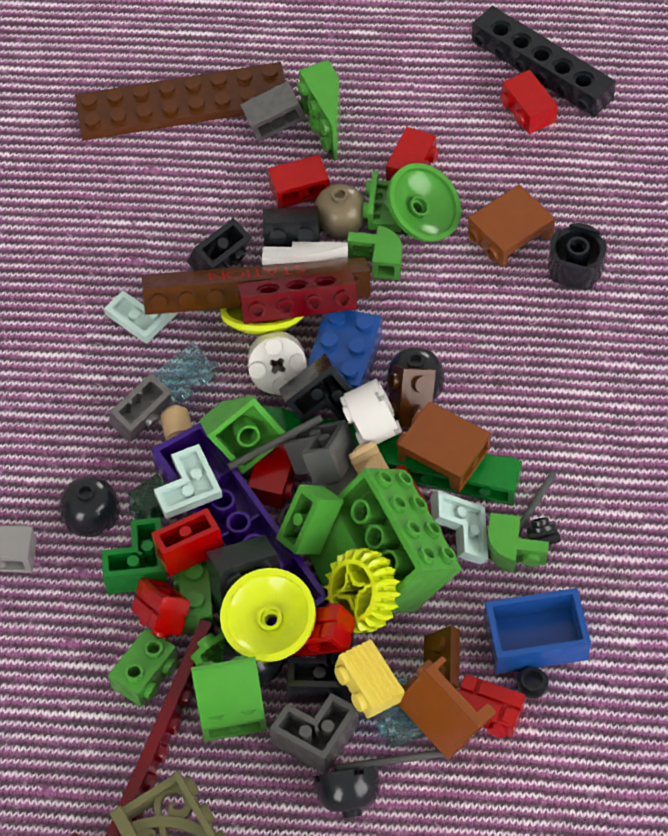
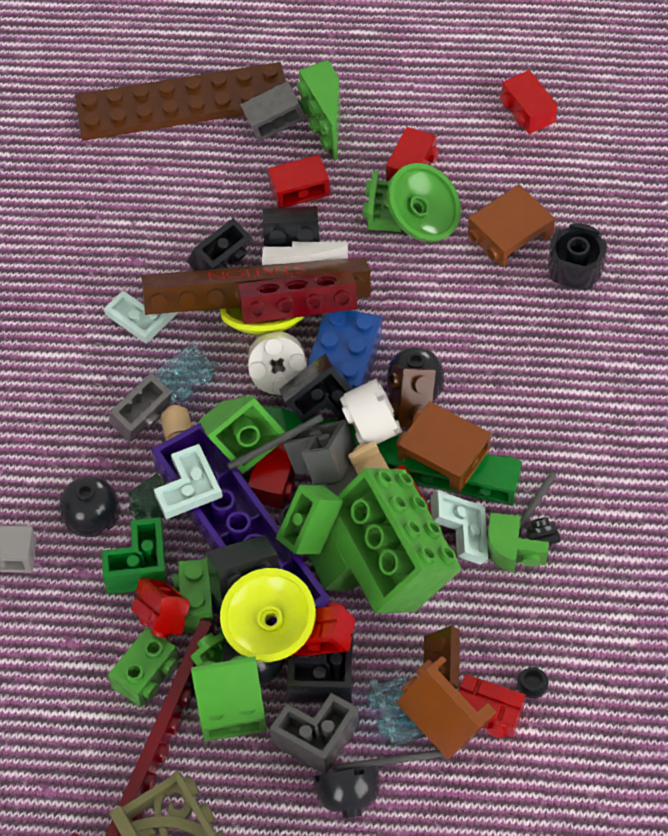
(186, 541): red brick -> none
(340, 210): dark tan cylinder -> none
(364, 587): neon yellow gear -> none
(368, 679): light yellow brick -> none
(381, 248): bright green brick -> none
(537, 630): blue piece -> none
(548, 62): black brick -> none

